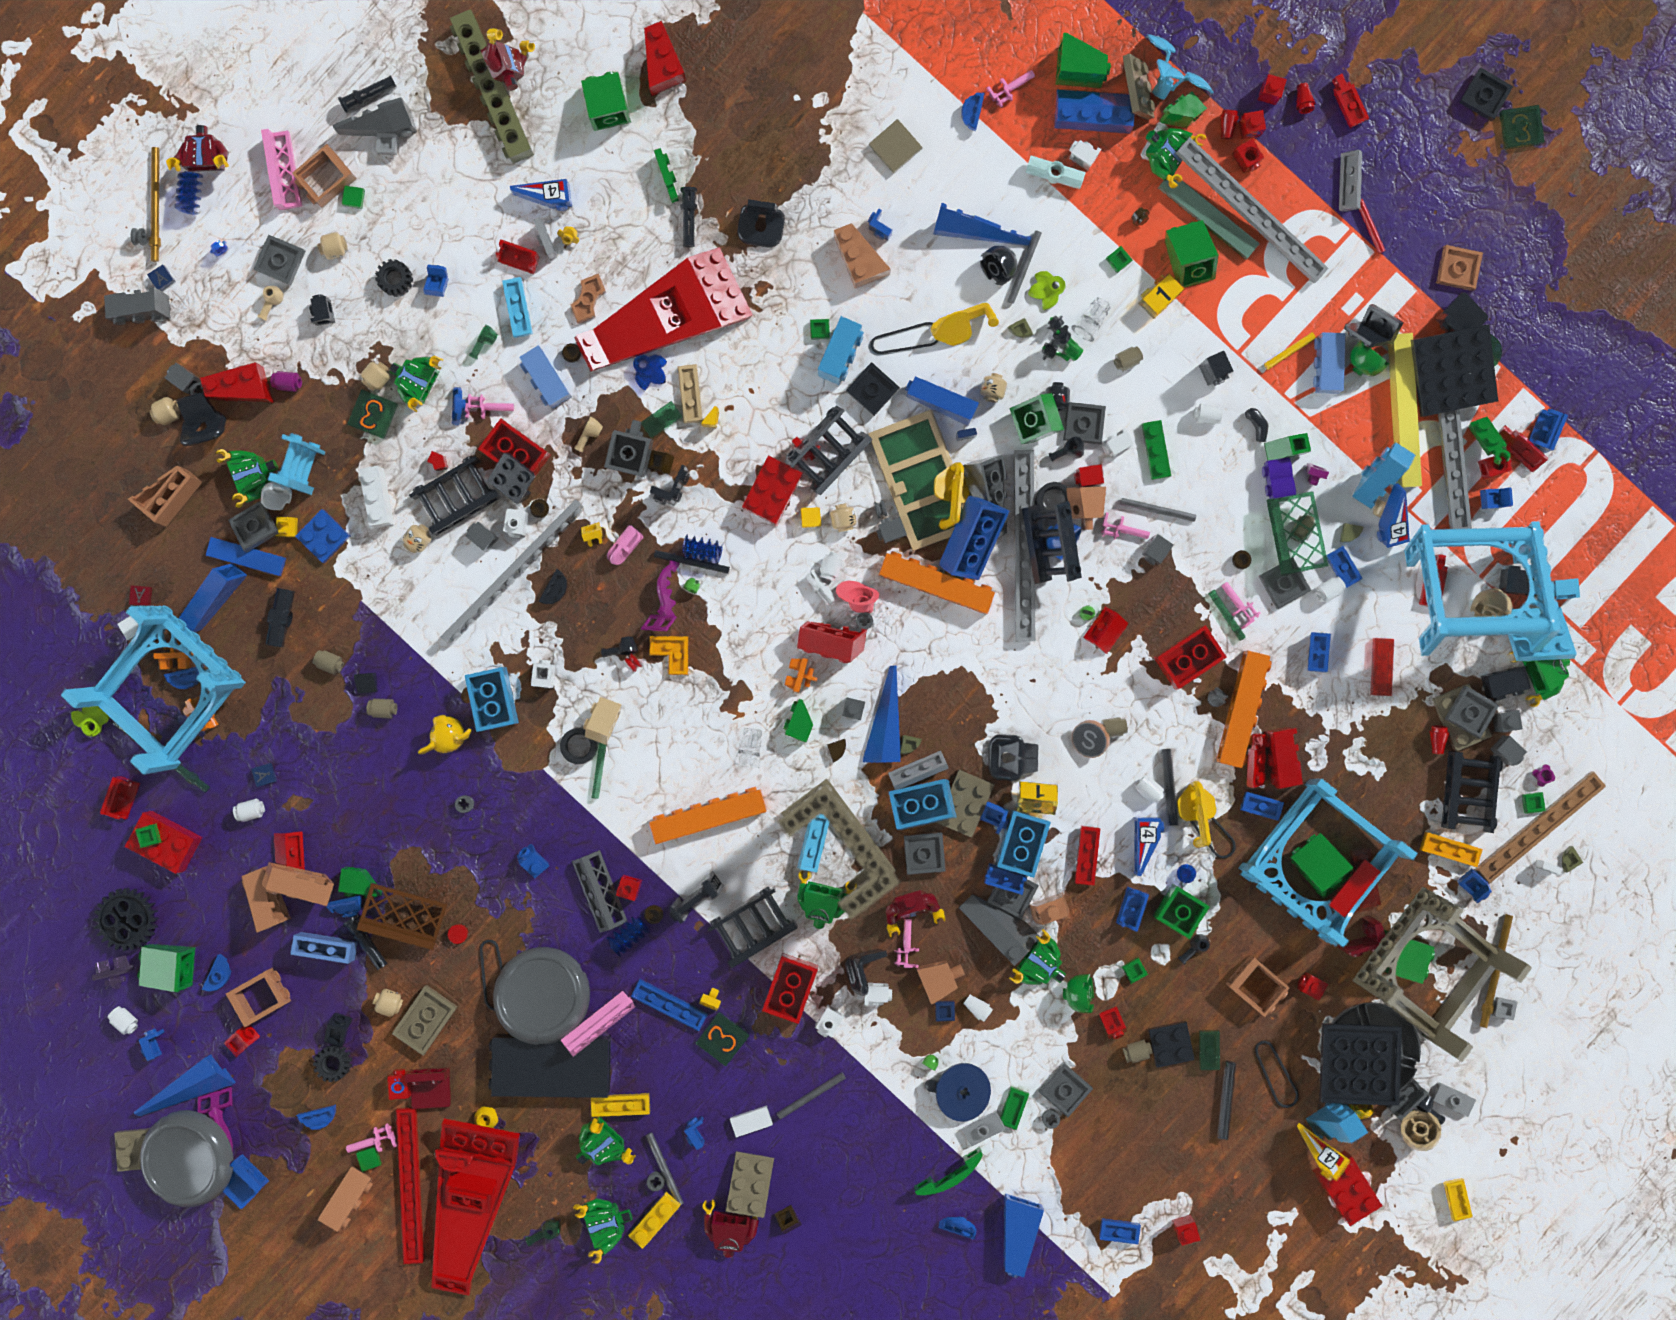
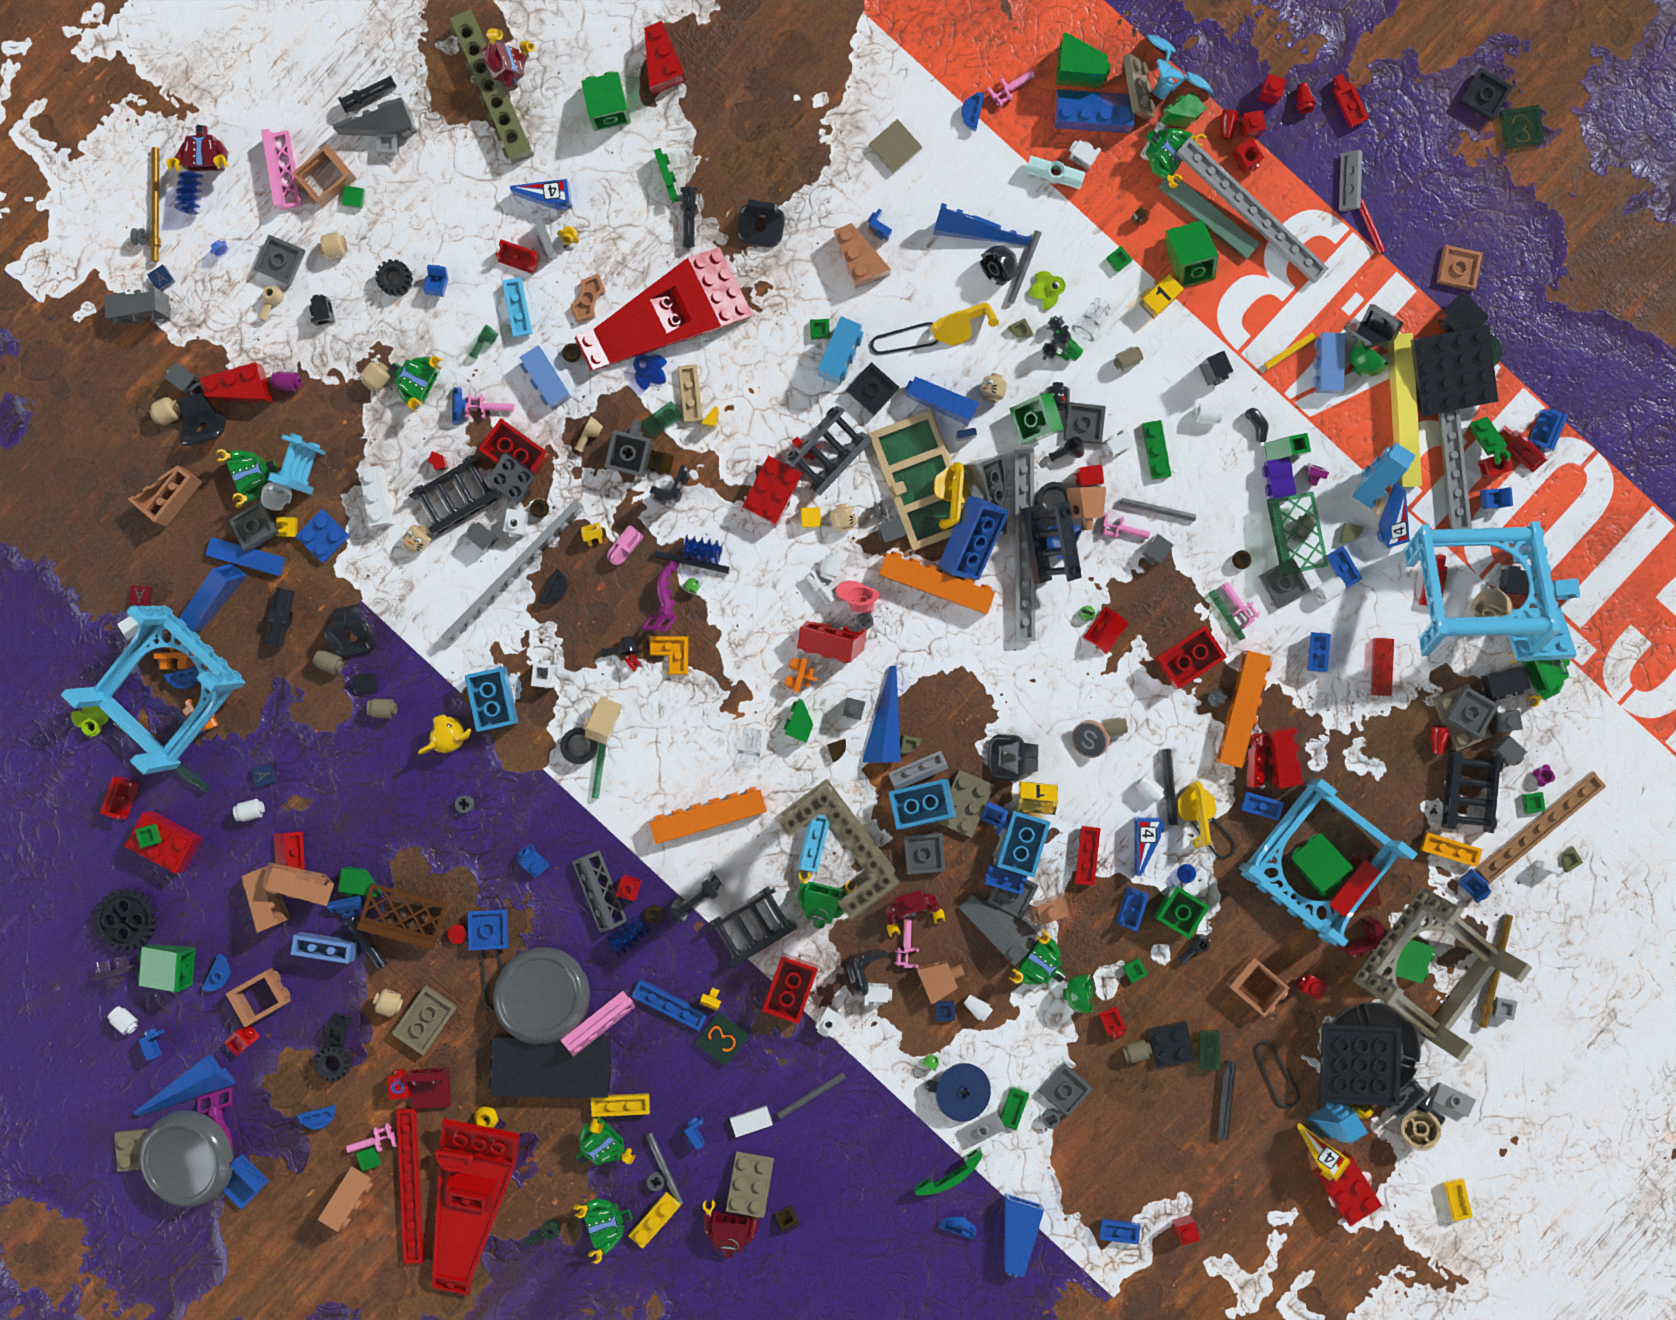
(349, 618): none -> black piece
(372, 414): clear green tile -> none
(488, 929): none -> blue plate

